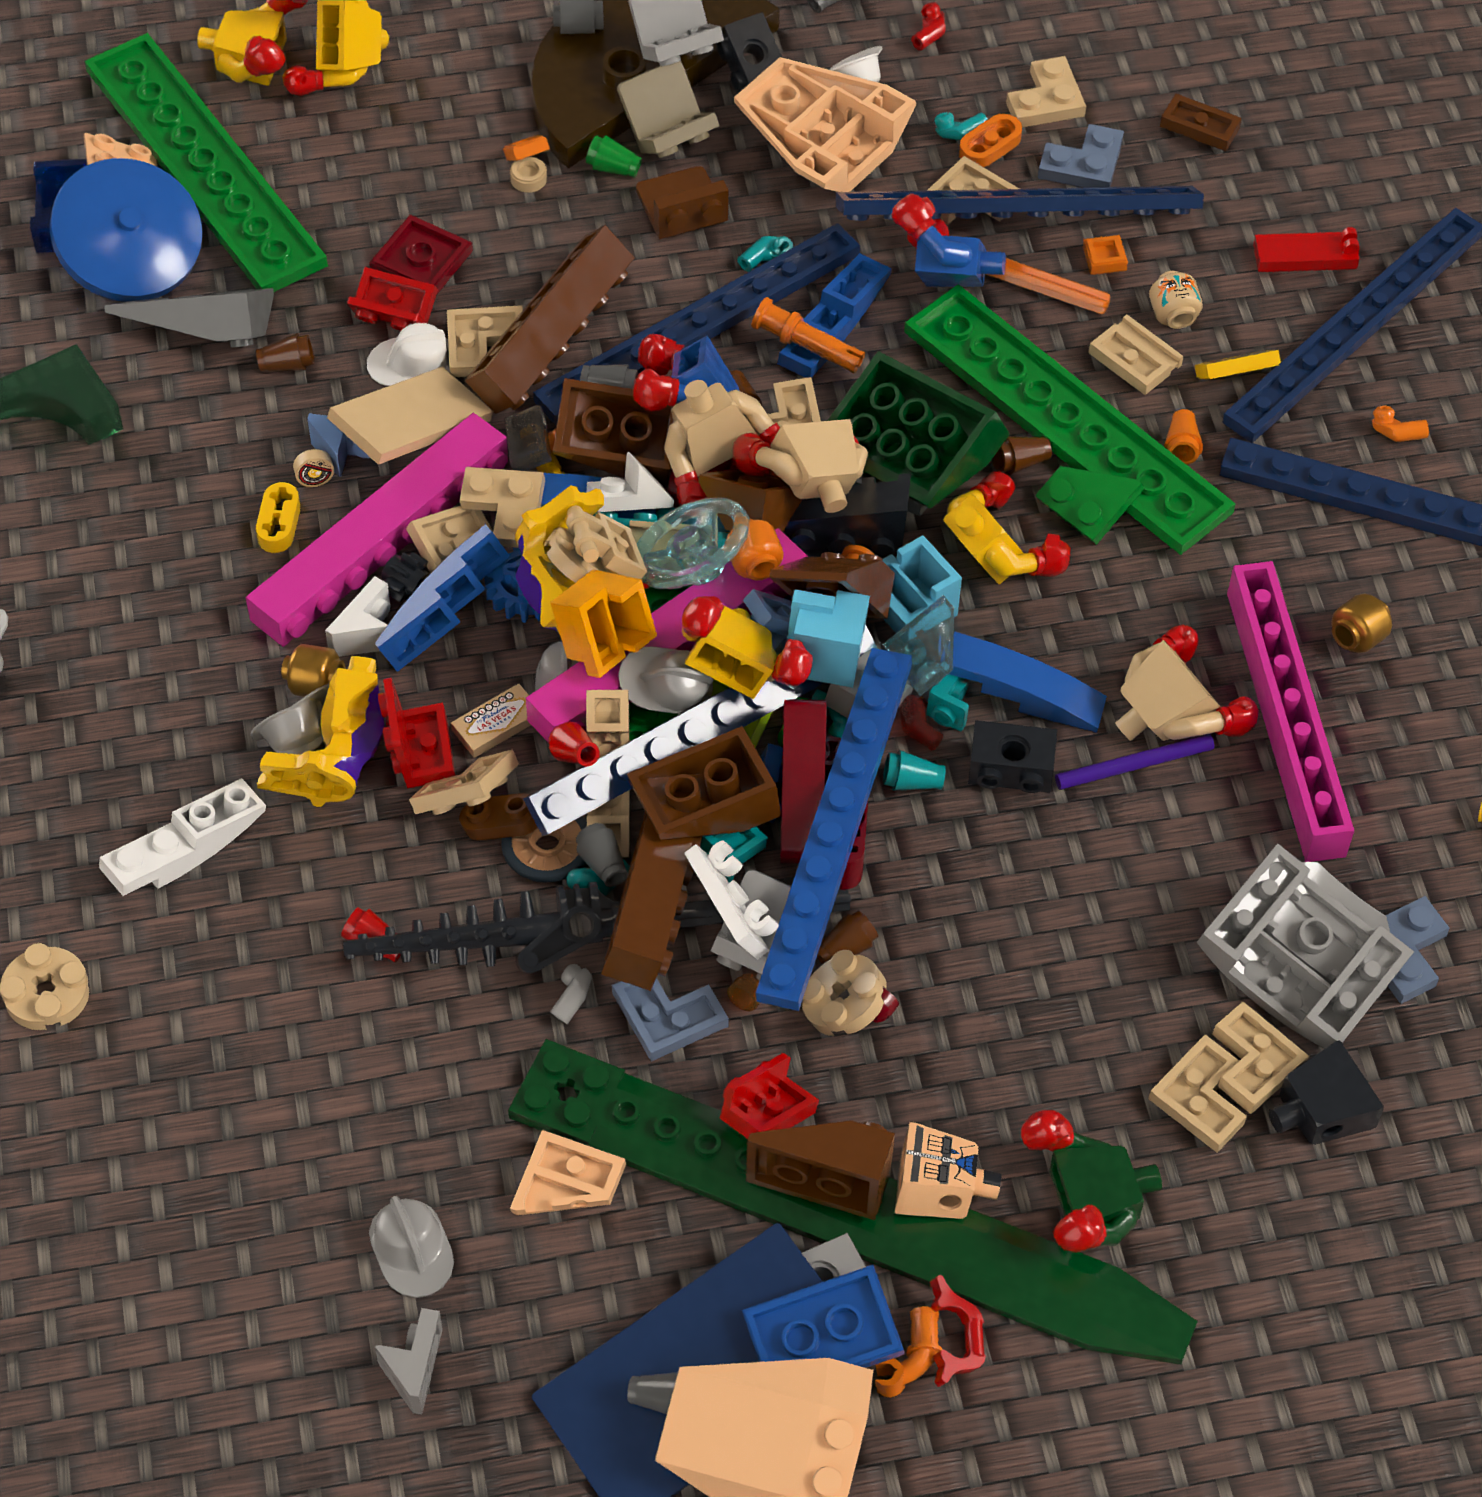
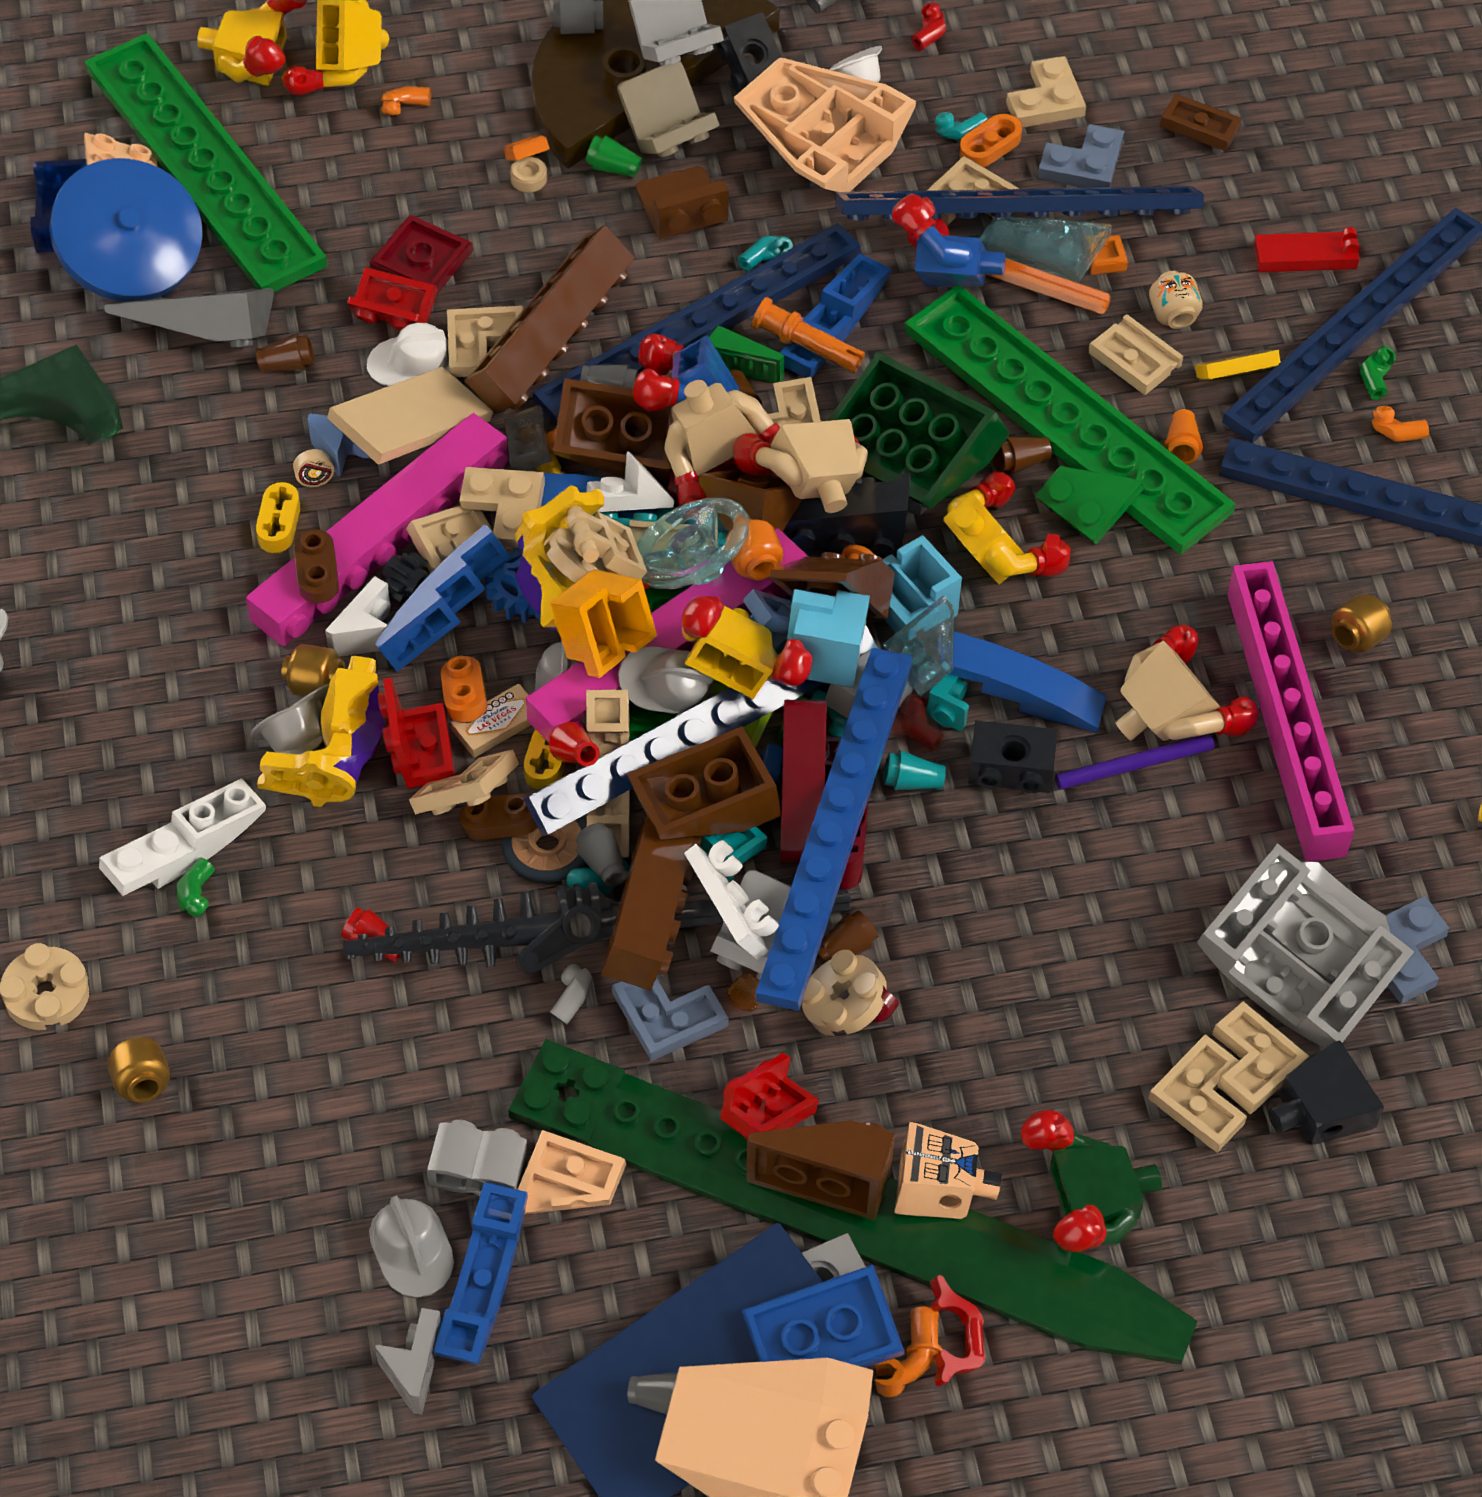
(138, 1069): none -> pearl gold head
(189, 888): none -> green arm
(316, 562): none -> reddish brown plate
(404, 95): none -> orange arm
(463, 689): none -> orange plate
(469, 1157): none -> light grey brick
(483, 1274): none -> blue slope
(536, 753): none -> yellow beam
(748, 356): none -> green slope
(1048, 245): none -> clear light blue wing
(1374, 370): none -> green arm

